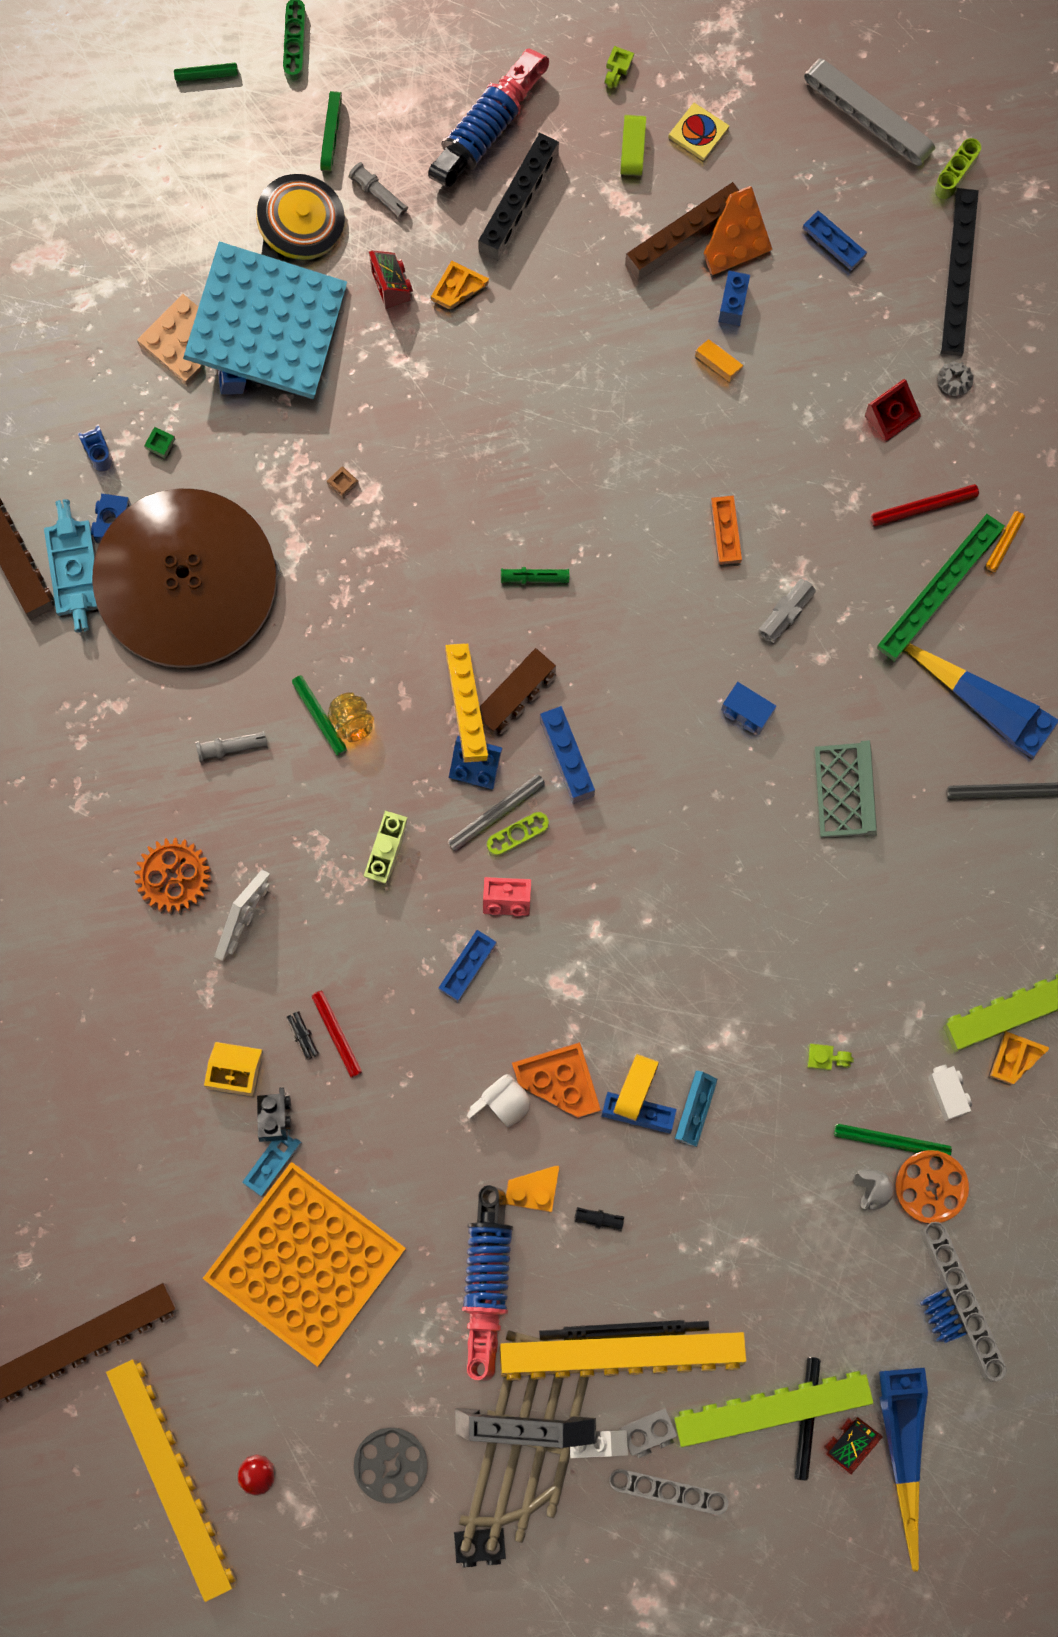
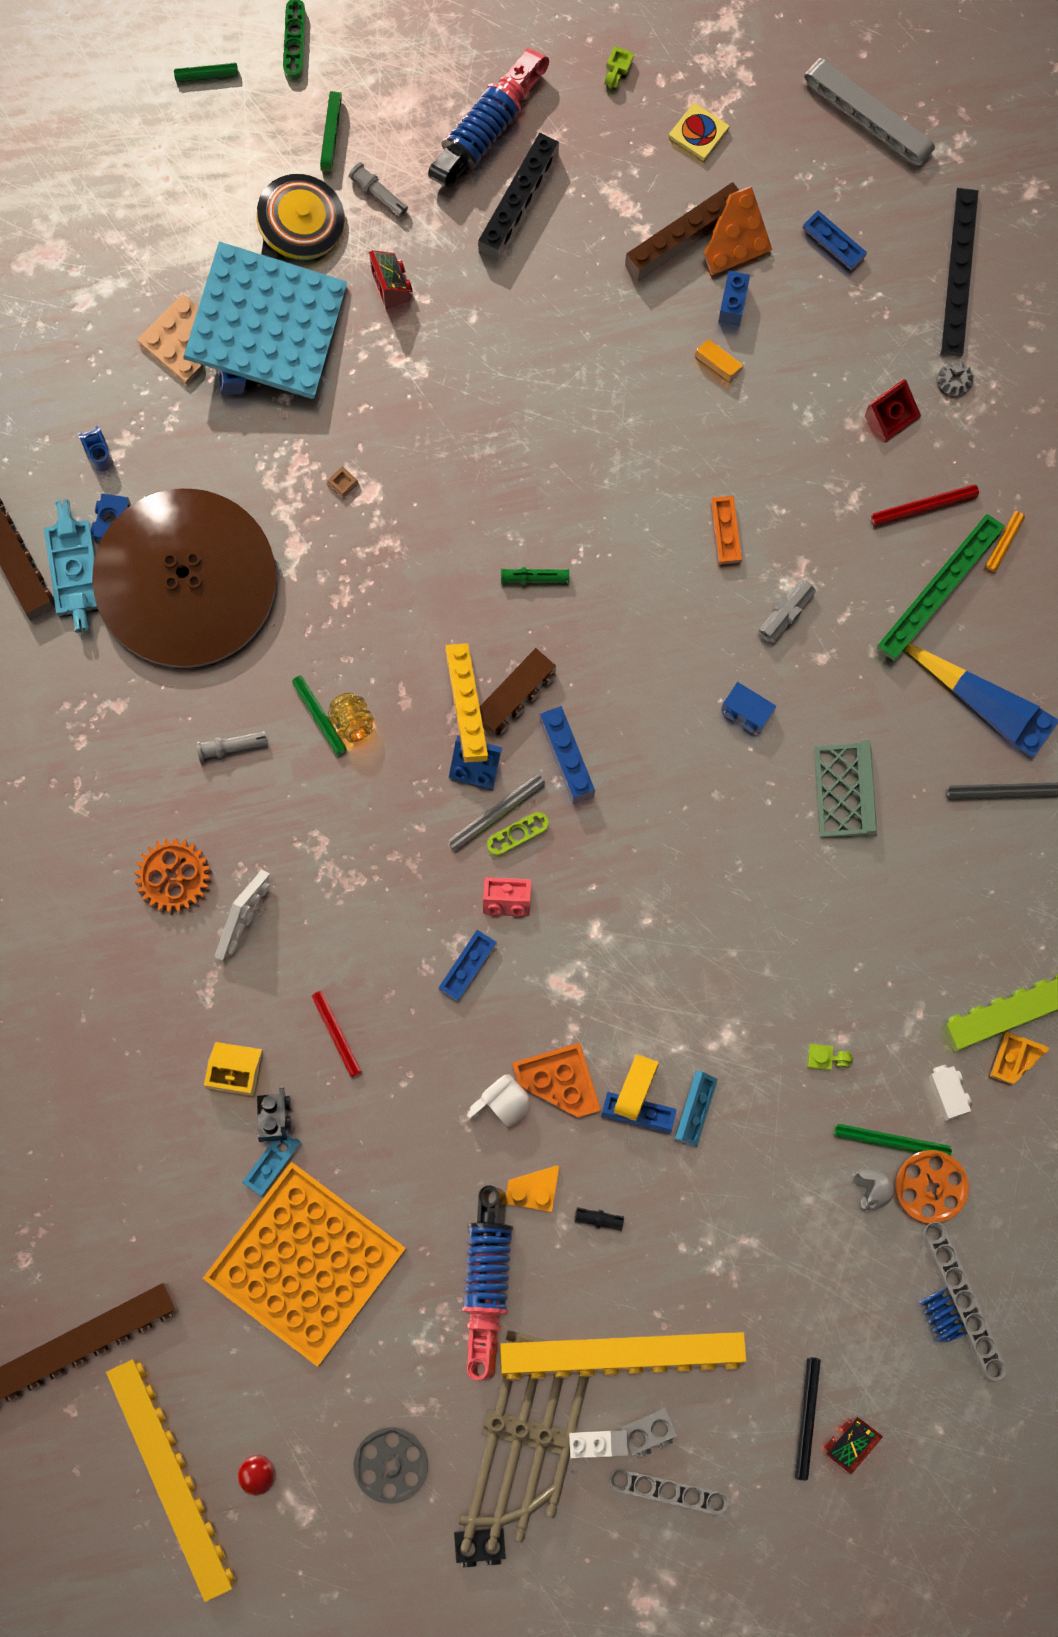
(159, 442): green plate -> none
(302, 1035): black pin -> none
(386, 847): yellowish green slope -> none
(457, 285): light orange wing -> none
(525, 1431): slope -> none
(624, 1330): black axle -> none
(633, 145): lime beam -> none
(773, 1410): lime brick -> none
(904, 1416): blue plate -> none
(962, 160): lime beam -> none

